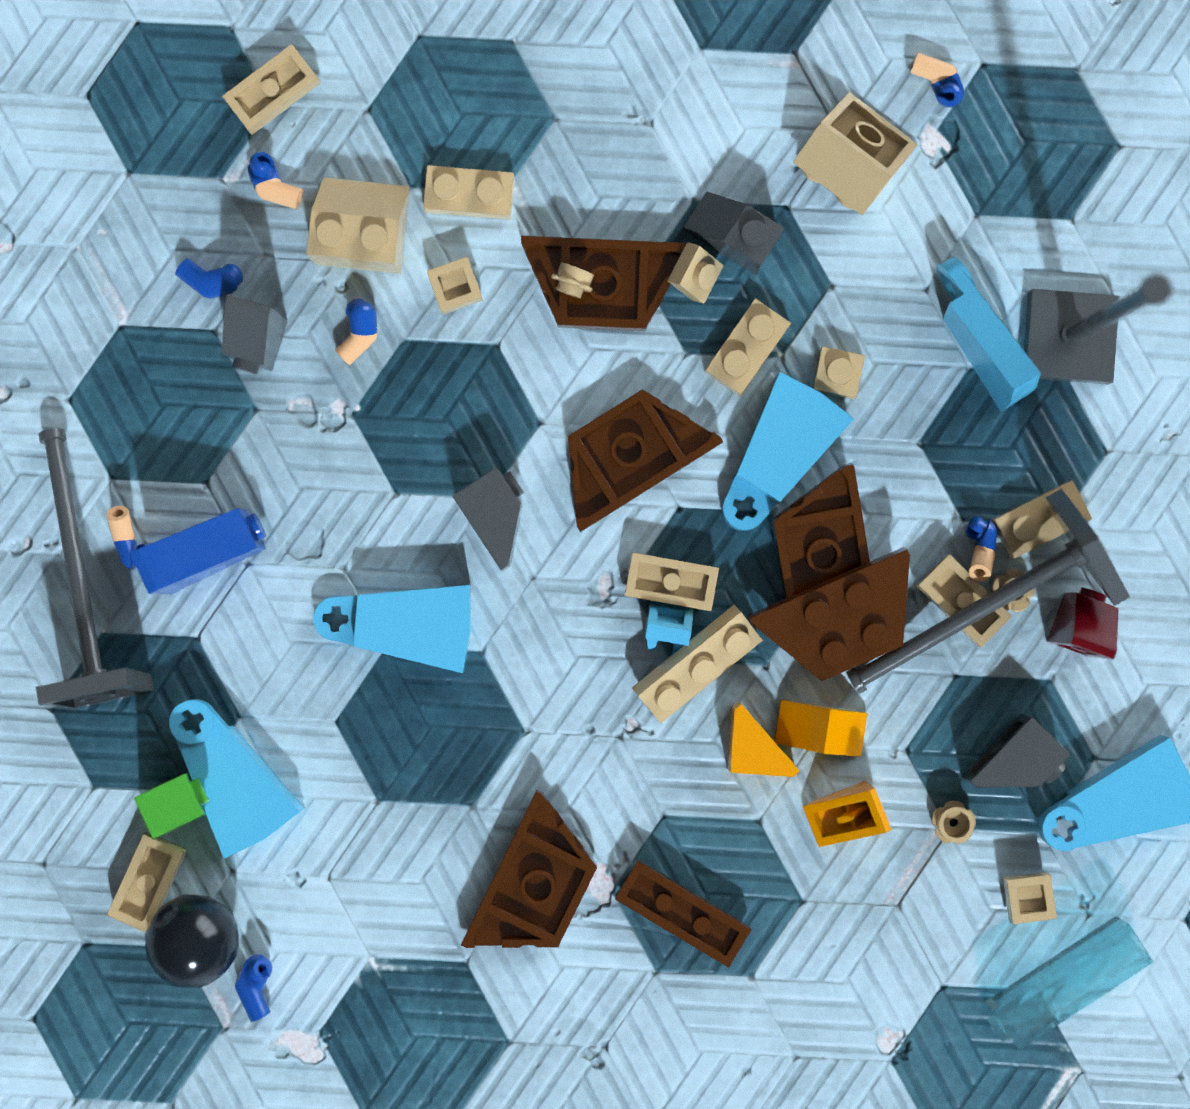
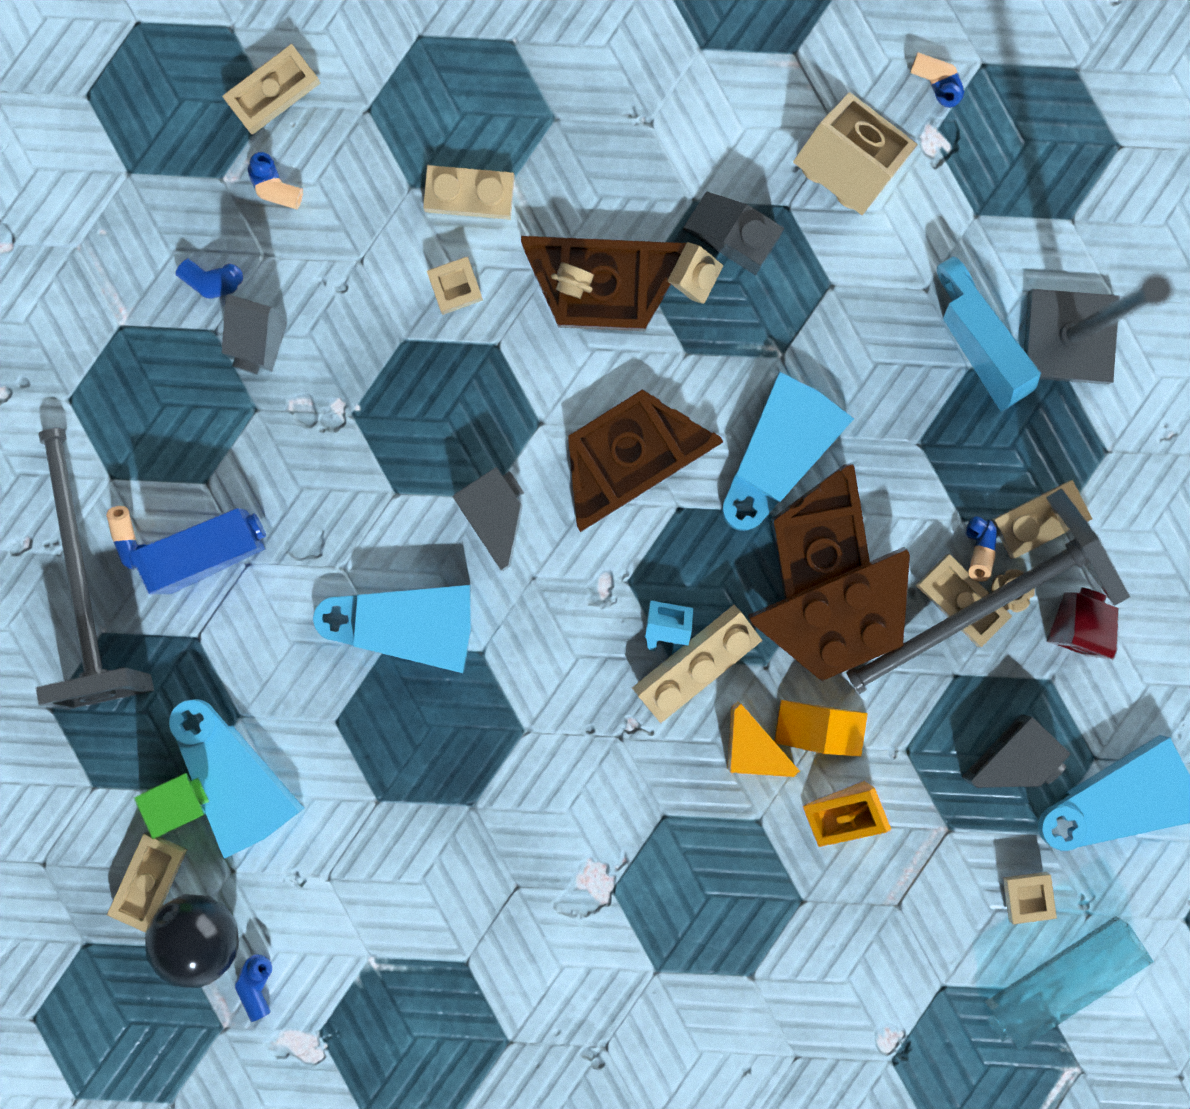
(358, 225): tan slope -> none
(362, 329): arm -> none
(534, 884): reddish brown wing -> none
(671, 581): tan plate -> none
(682, 913): reddish brown plate -> none
(747, 347): tan plate -> none
(838, 373): tan plate -> none
(965, 822): tan plate -> none

